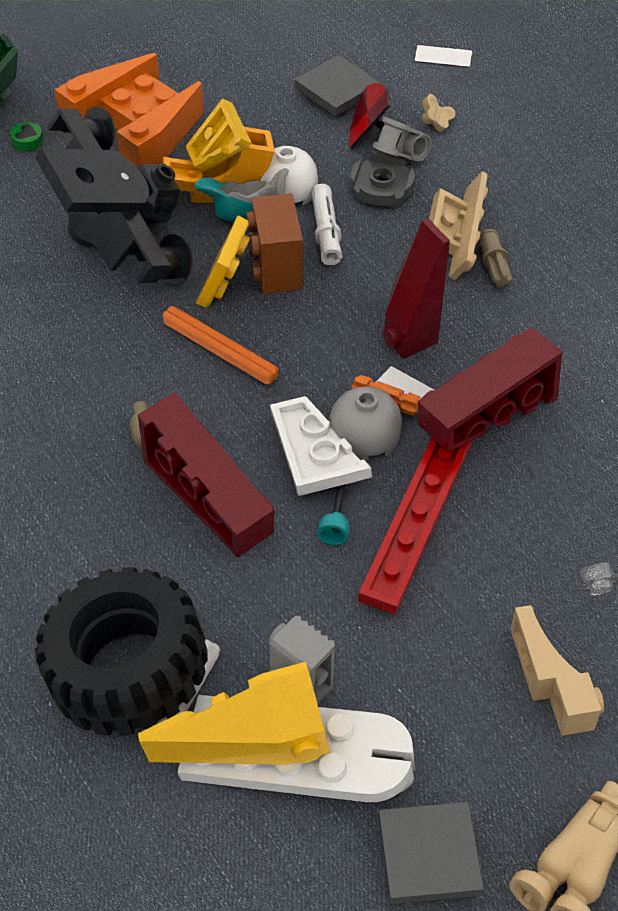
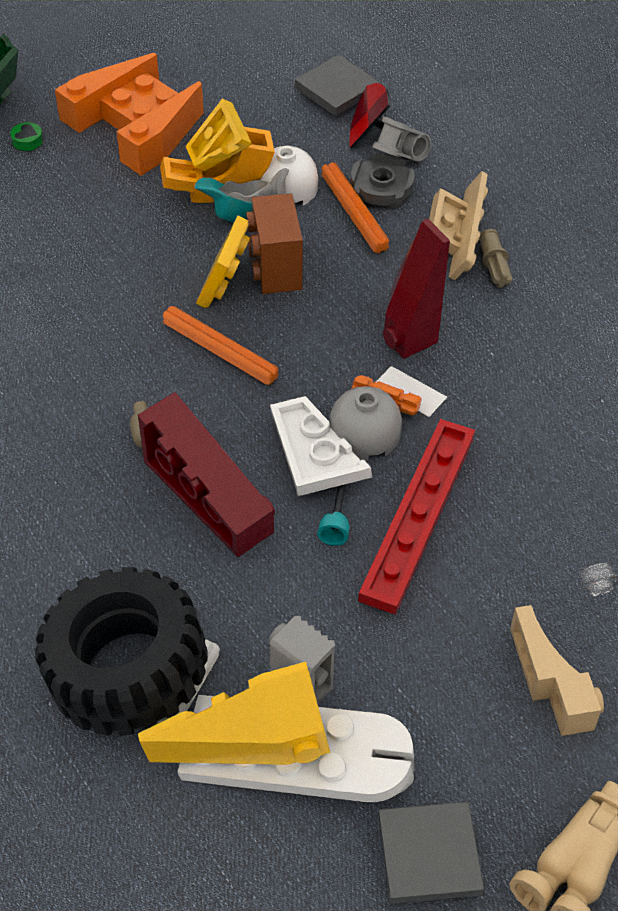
(114, 199): black piece -> none
(327, 232): white pin -> none
(355, 207): none -> orange axle
(435, 114): tan piece -> none
(443, 55): white sticker -> none
(492, 390): dark red wedge -> none

